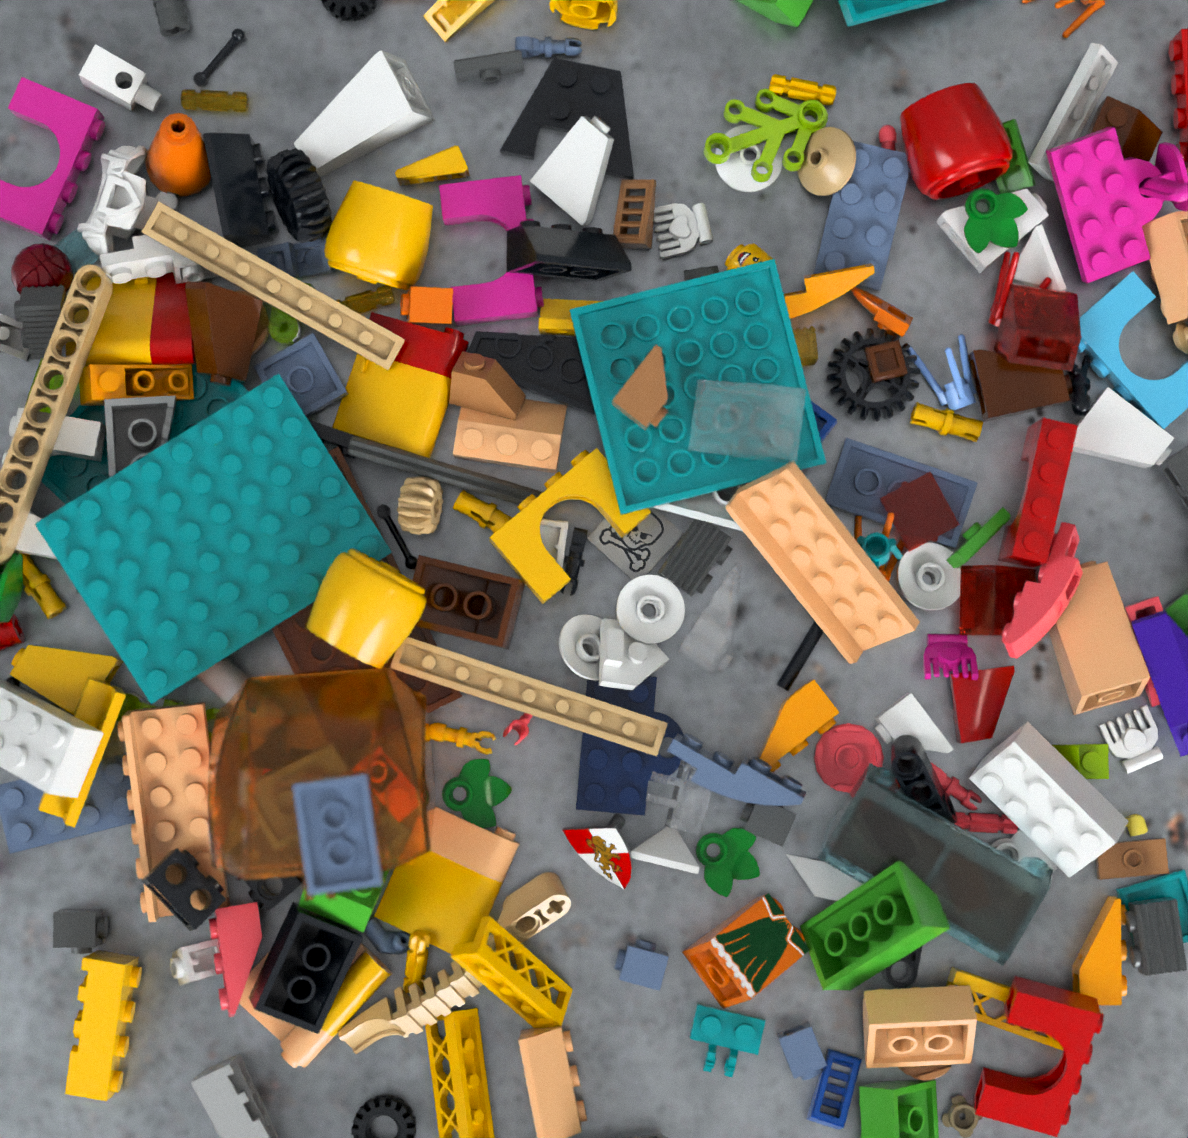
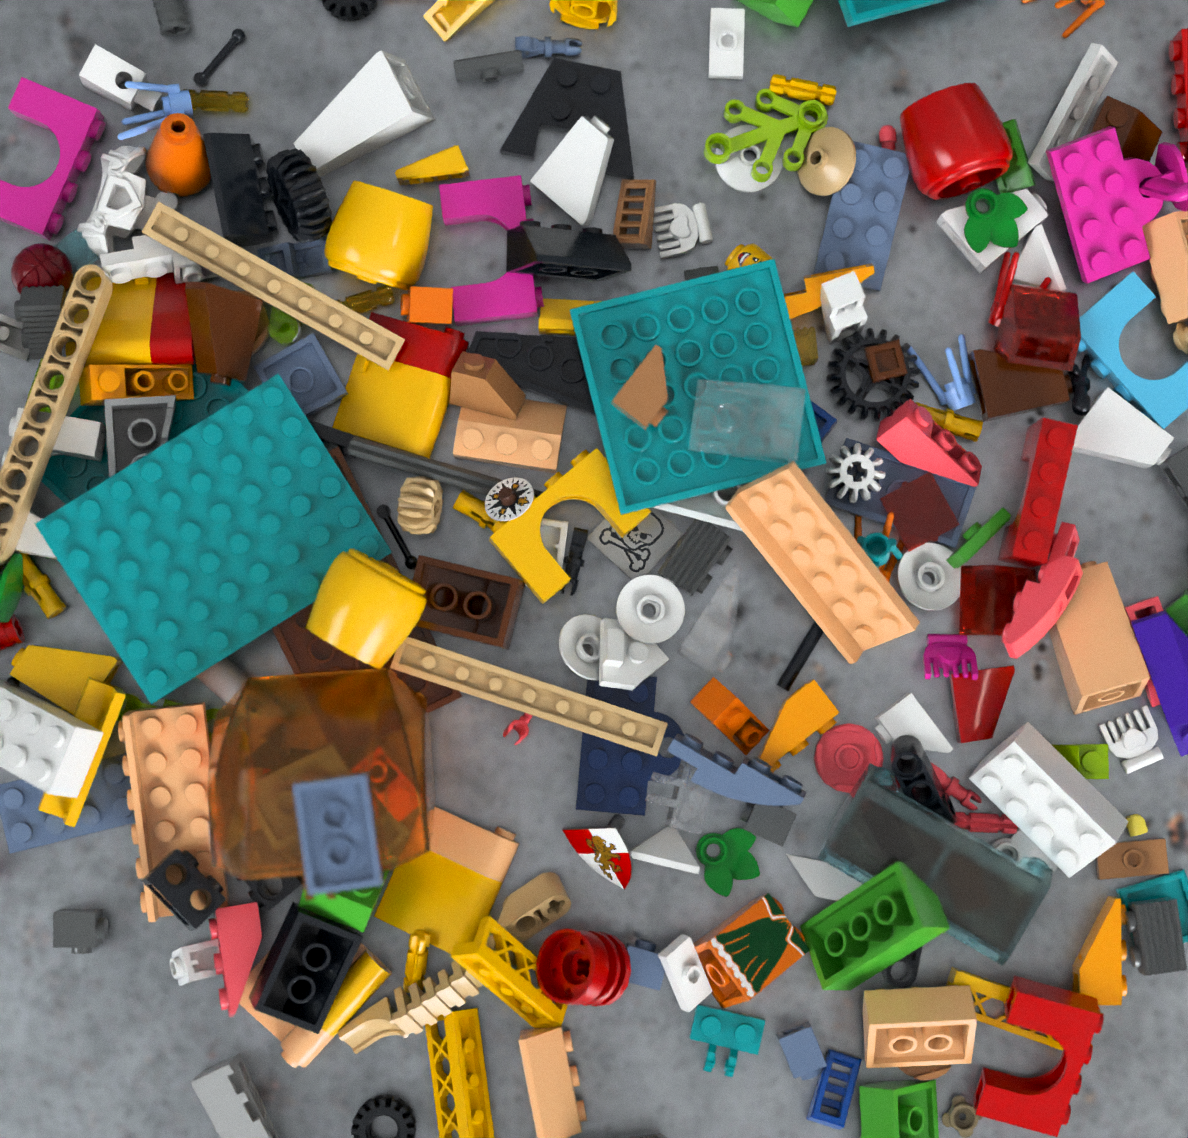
(102, 1024): yellow wedge -> none
(175, 102): none -> light blue plant
(385, 941): sand blue arm -> none
(461, 737): yellow piece -> none
(481, 793): green plate -> none
(509, 499): none -> piece
(583, 967): none -> red wheel
(685, 972): none -> white plate
(726, 43): none -> white plate
(729, 716): none -> orange slope
(842, 307): none -> white slope
(863, 465): none -> white gear
(885, 314): orange plate -> none
(922, 443): none -> coral slope

